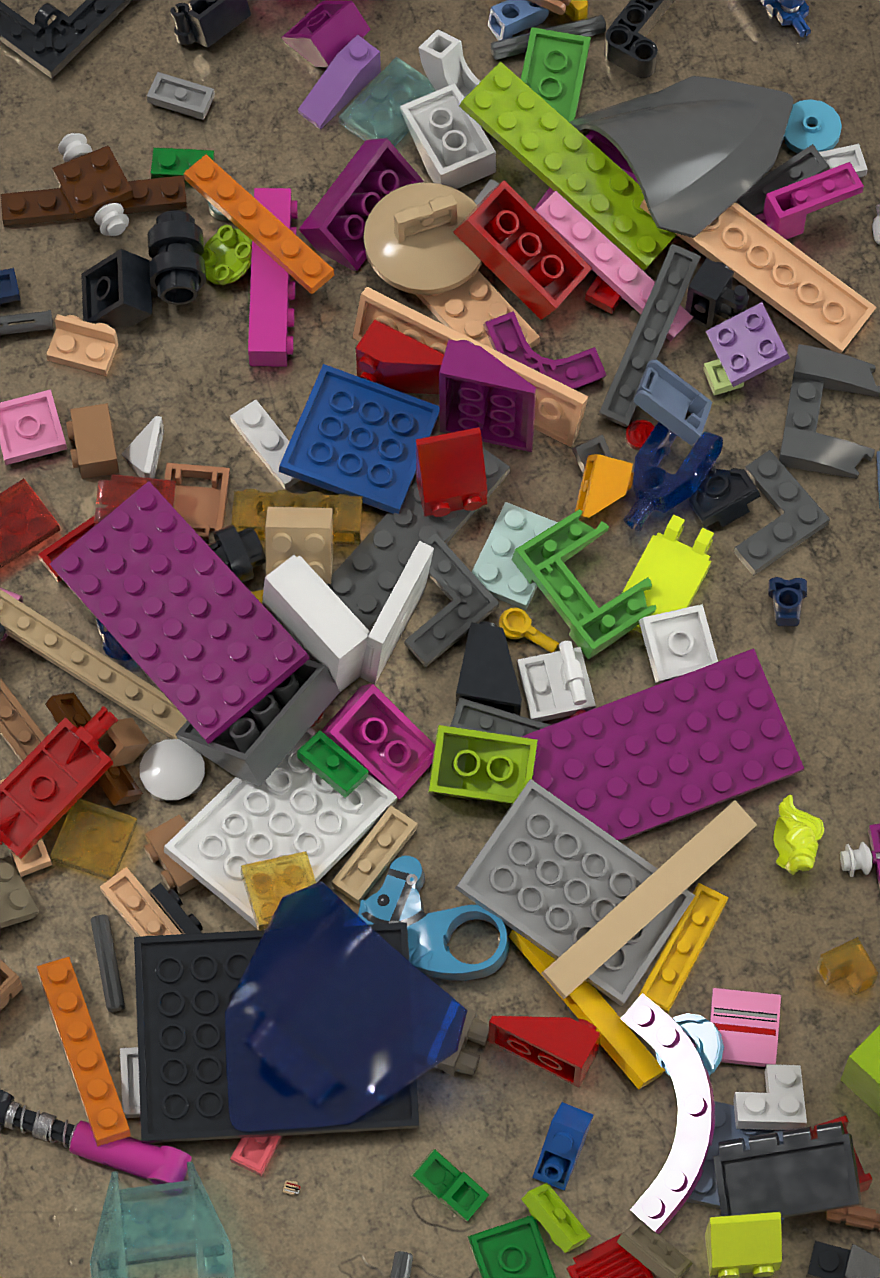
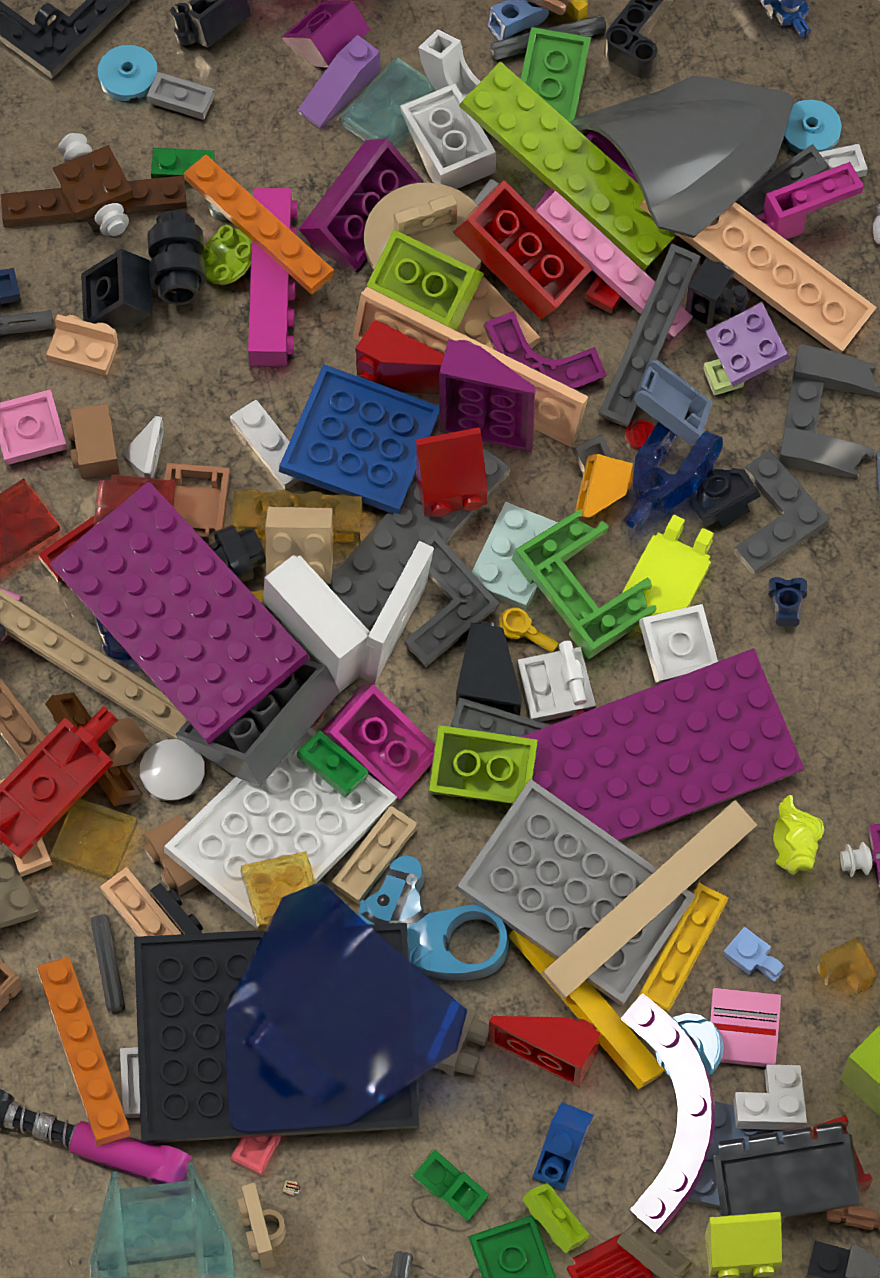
(130, 84): none -> medium azure plate
(258, 1239): none -> tan plate
(425, 279): none -> lime slope
(751, 953): none -> light blue plate

